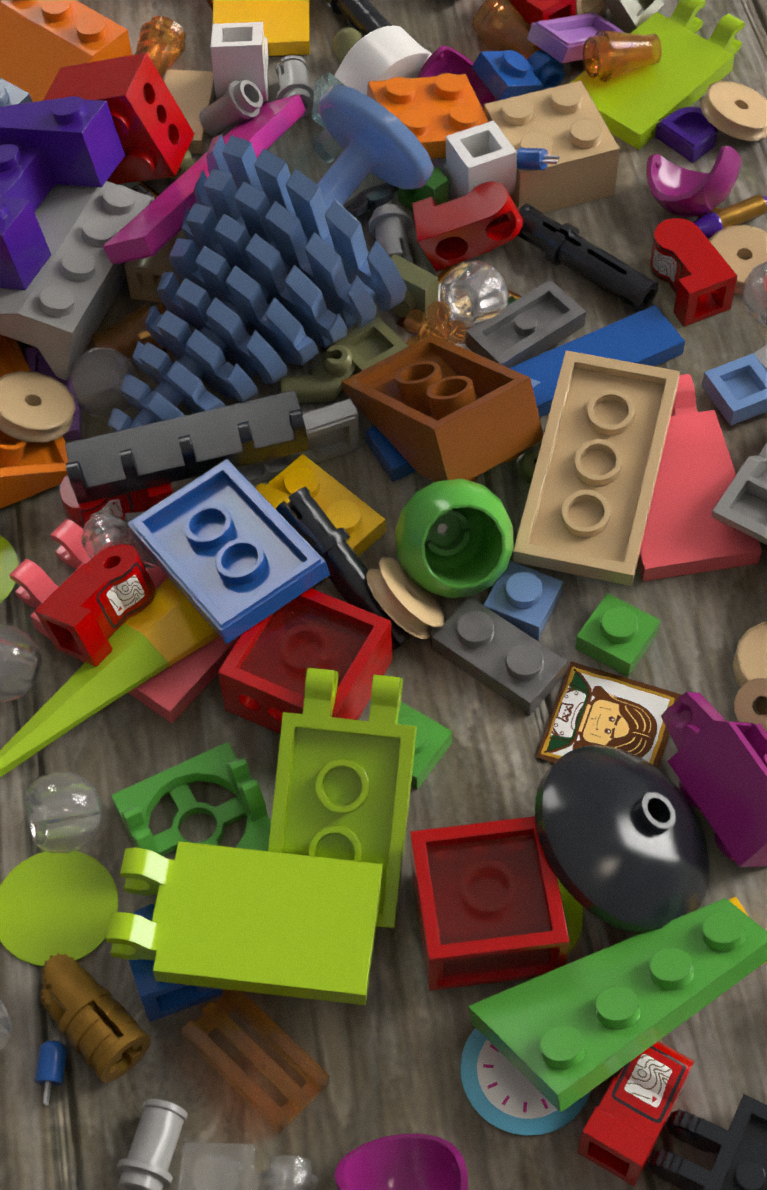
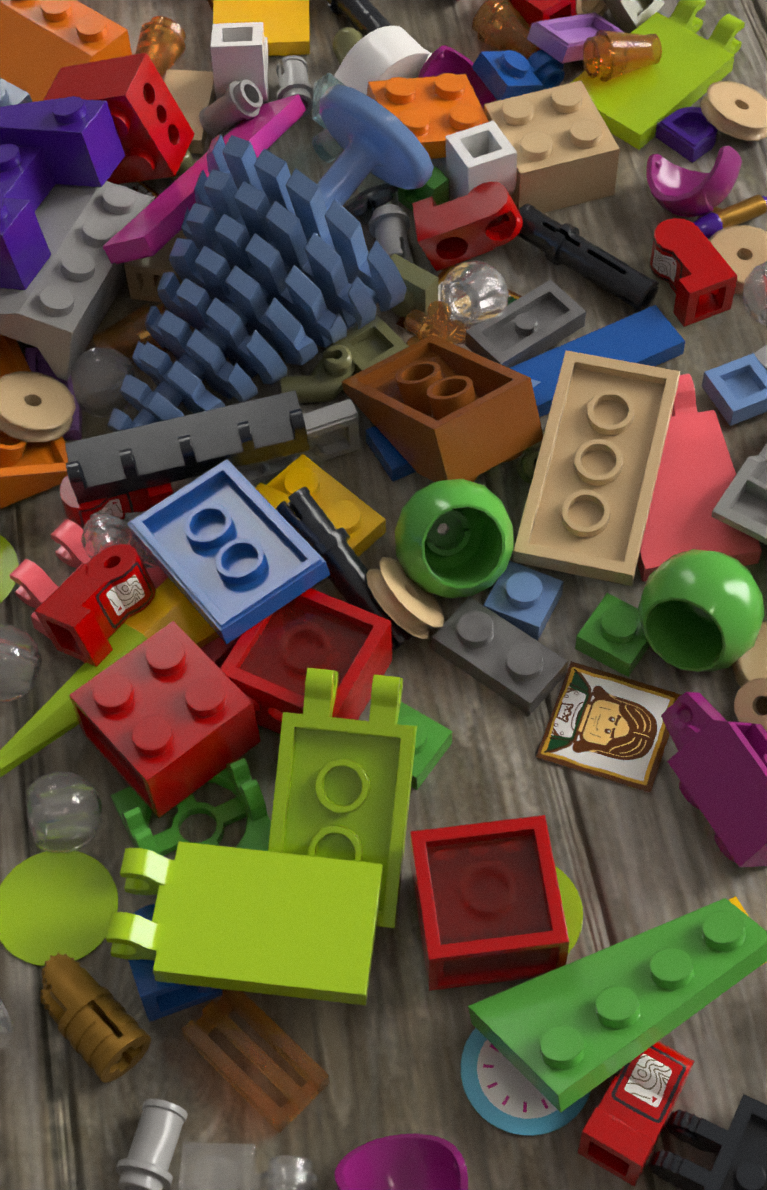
(50, 1066): blue piece -> none
(166, 718): none -> red piece
(534, 158): blue piece -> none
(621, 838): black dish -> none
(701, 610): none -> bright green helmet

